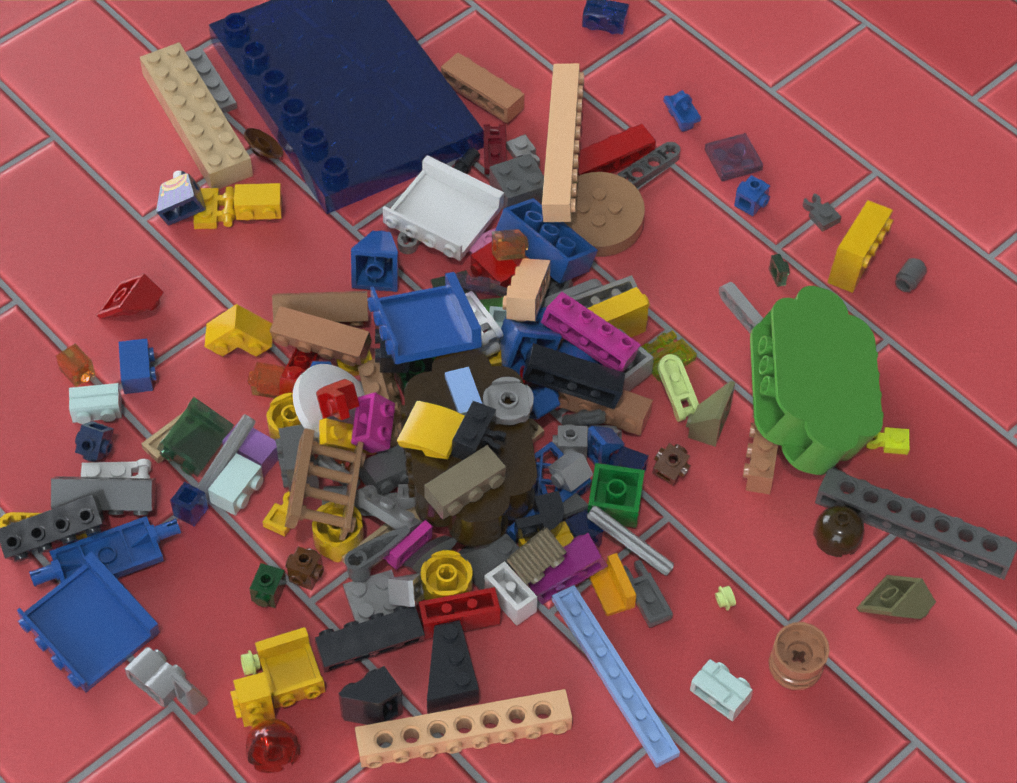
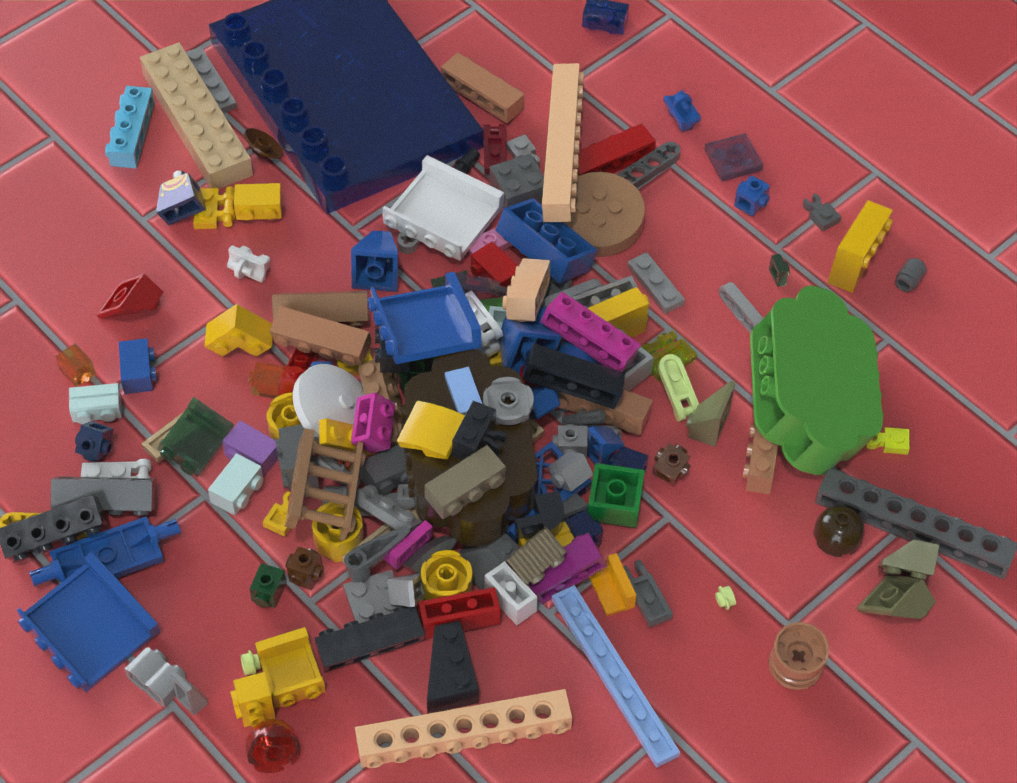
(130, 127): none -> medium azure brick
(189, 504): clear blue brick -> none
(227, 452): light grey axle -> none
(247, 264): none -> white hips
(337, 399): red brick -> none
(371, 699): black slope -> none
(509, 244): clear orange brick -> none
(630, 540): light grey axle -> none
(655, 283): none -> light grey plate
(721, 689): light aqua brick -> none
(915, 558): none -> olive slope

